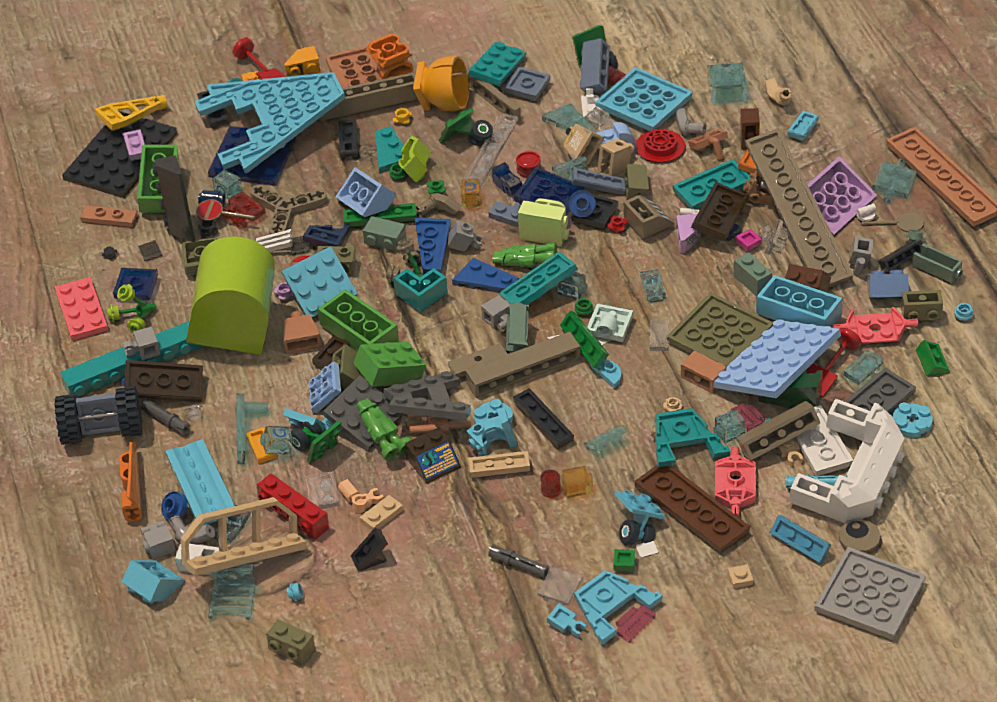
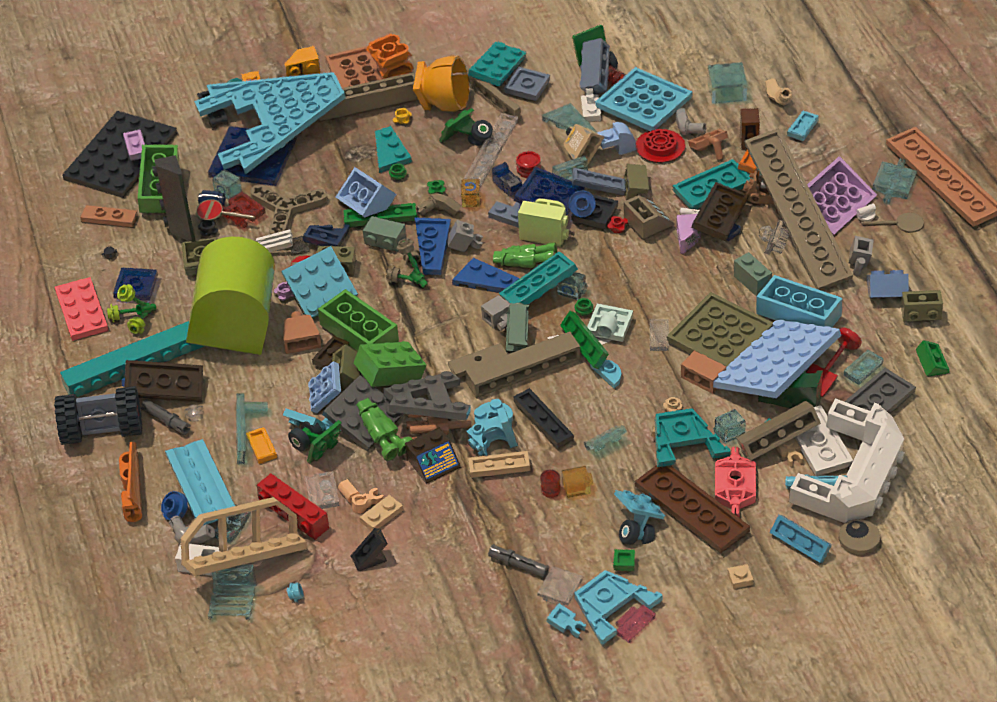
(115, 120): yellow plate -> none
(144, 343): light grey brick -> none
(149, 250): clear smoke tile -> none
(151, 580): medium azure slope -> none
(157, 540): light grey brick -> none
(244, 49): red piece -> none
(276, 440): clear light blue brick -> none
(290, 642): olive brick -> none
(348, 138): black plate -> none
(414, 158): lime brick -> none
(420, 291): teal brick -> none
(599, 119): clear slope -> none
(614, 157): tan torso -> none
(646, 549): white sticker -> none
(652, 285): clear light blue slope -> none
(748, 240): dark pink plate -> none
(750, 415): clear pink piece -> none
(808, 276): reddish brown brick -> none
(870, 593): light grey plate -> none
(889, 325): coral plate -> none
(899, 256): black piece -> none
(915, 235): sand green plate -> none
(919, 413): medium azure plate -> none
(938, 263): sand green window -> none
(963, 312): medium azure plate -> none

